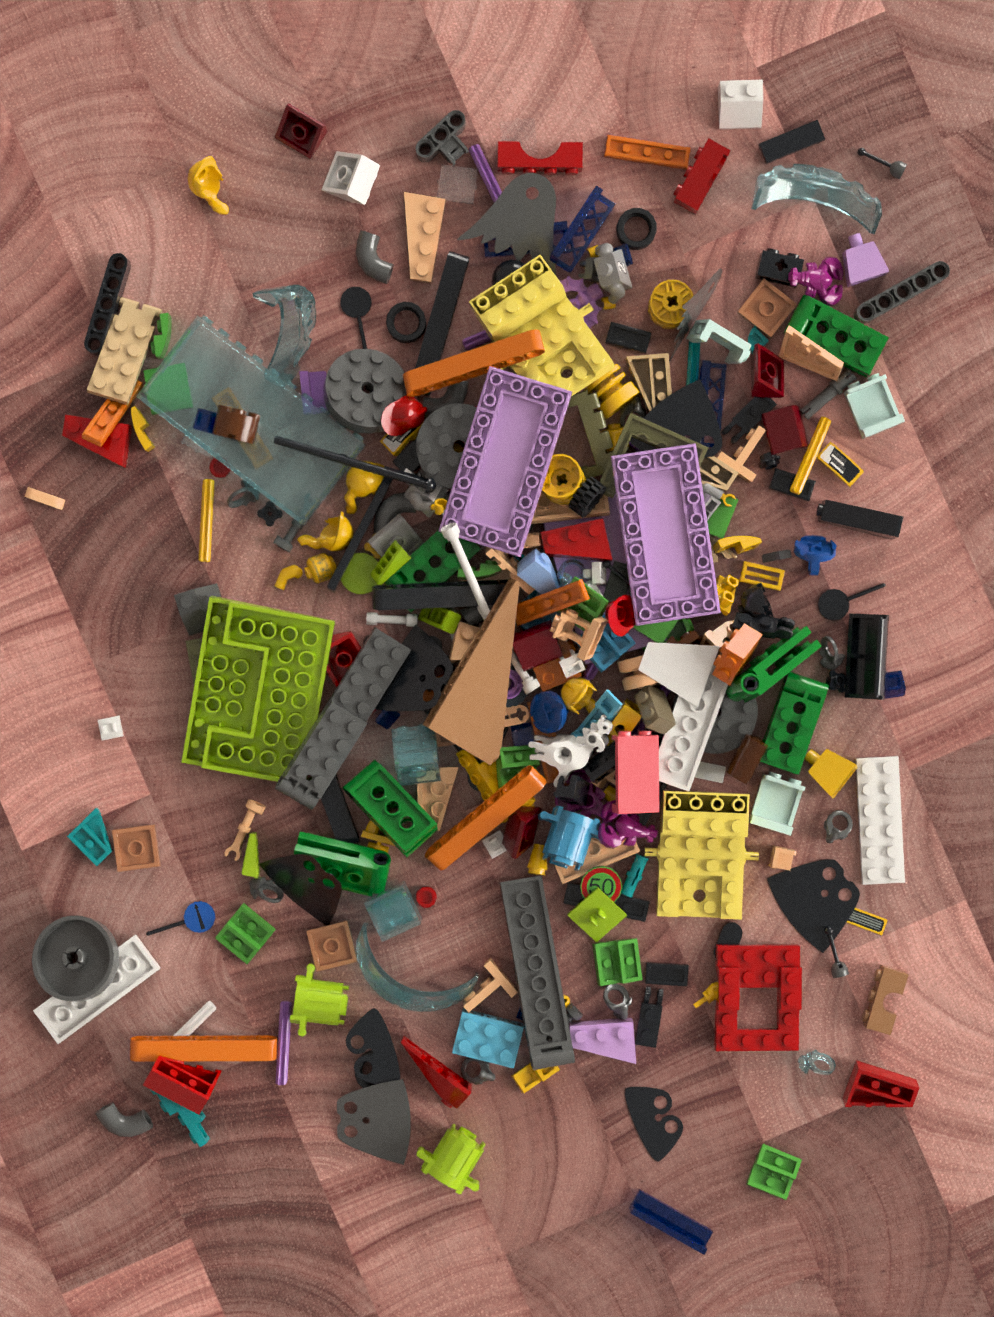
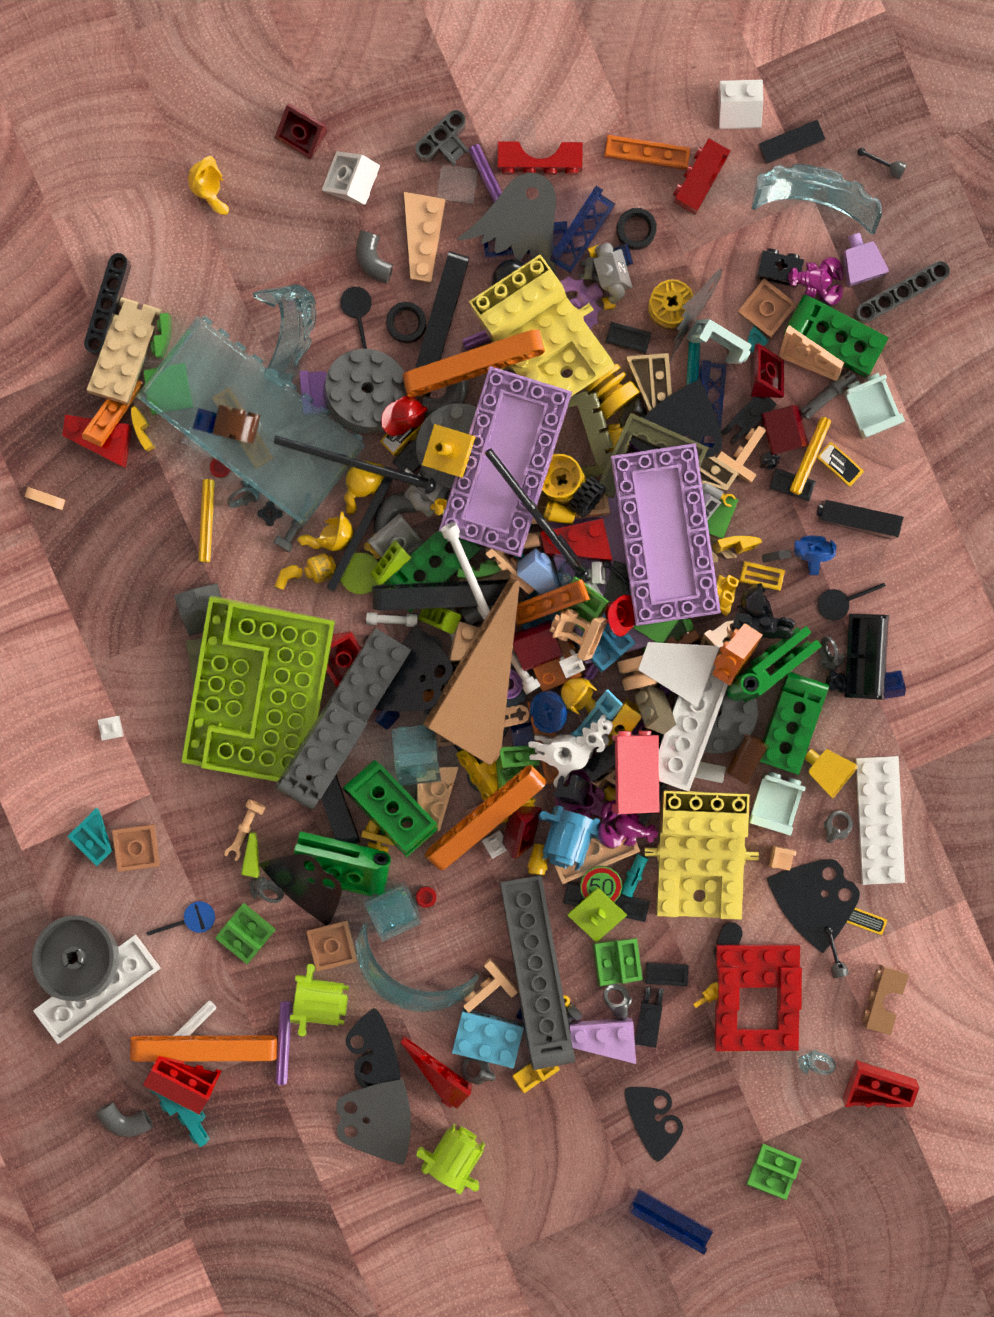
(448, 450): none -> yellow tile
(558, 513): none -> yellow cone
(559, 542): none -> black bar

